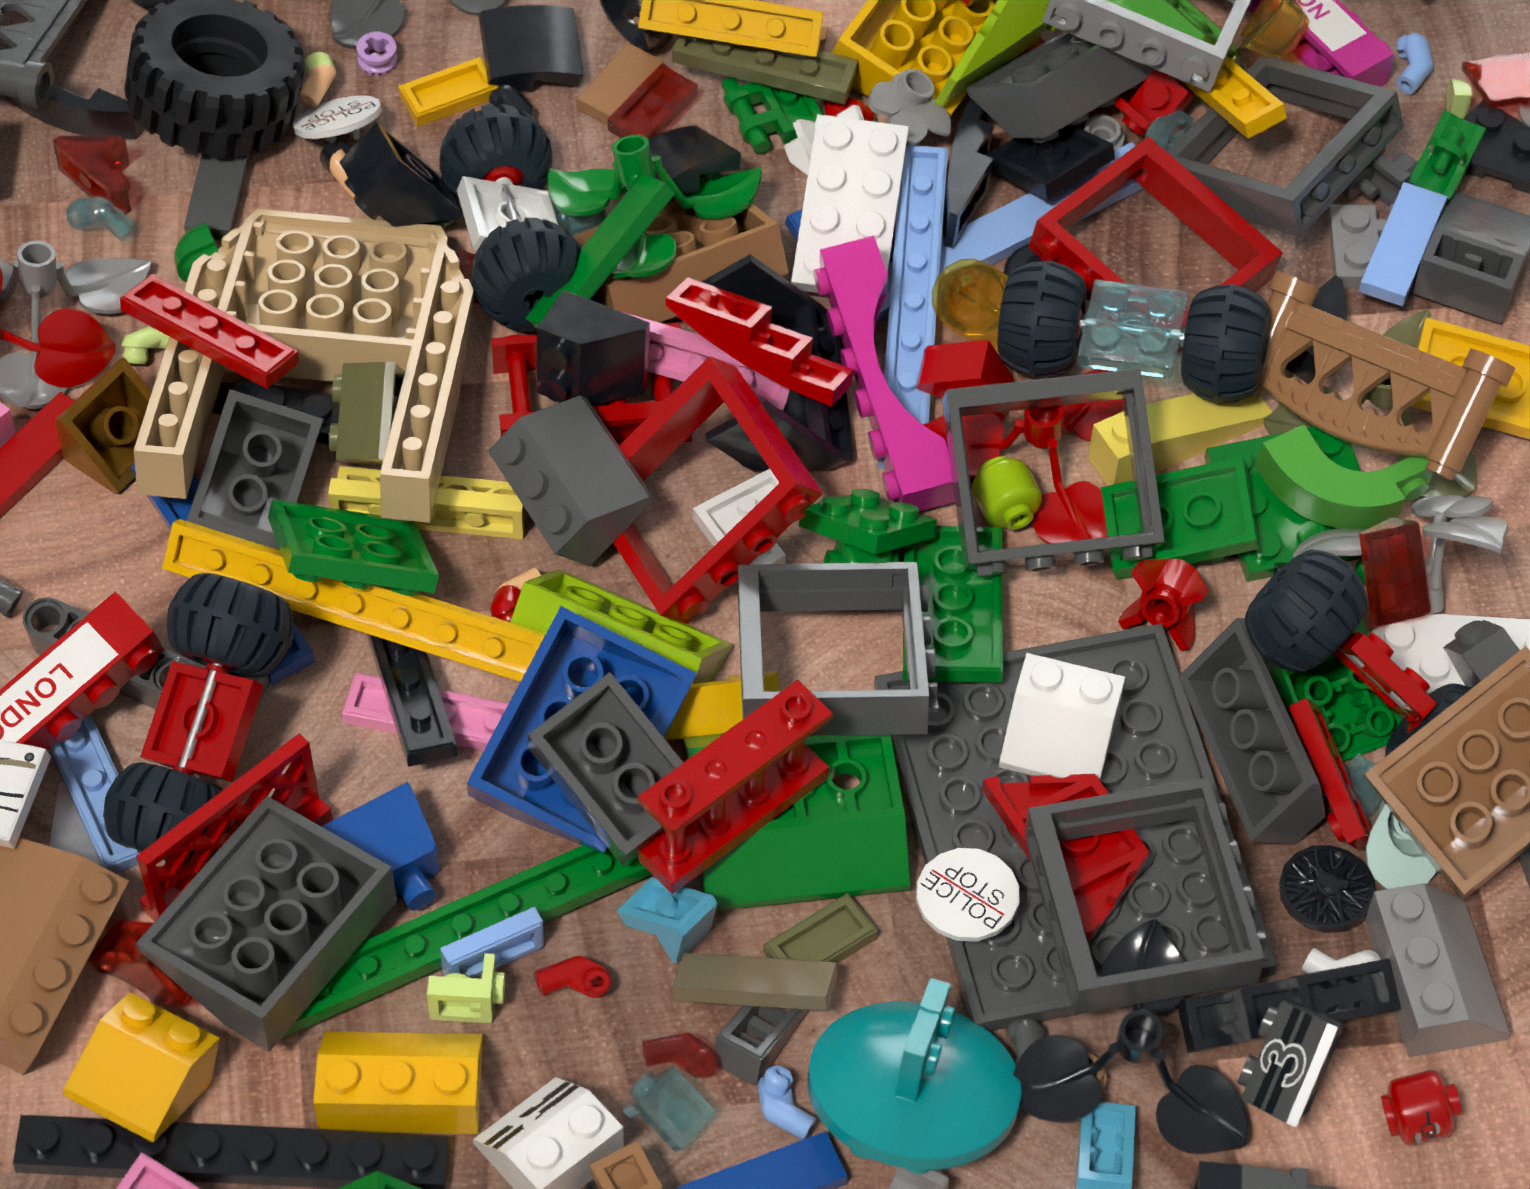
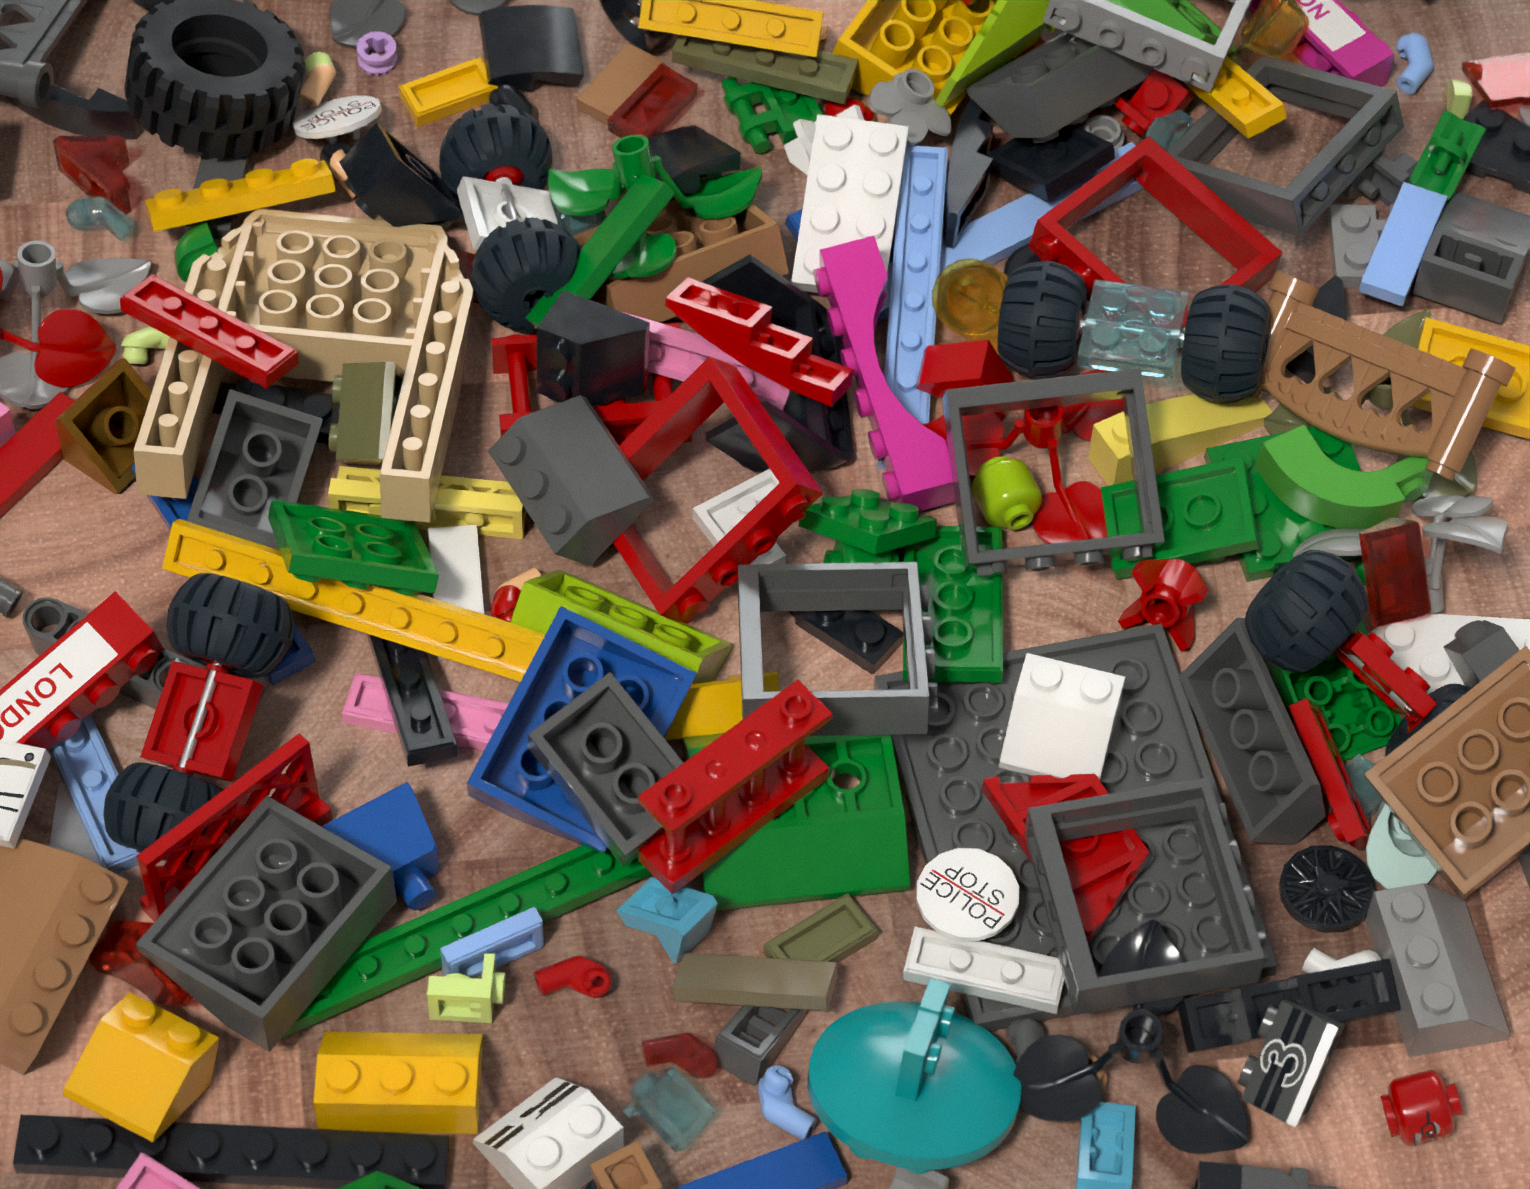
(222, 198): none -> yellow plate
(458, 565): none -> white tile
(854, 634): none -> black hinge
(985, 970): none -> white tile

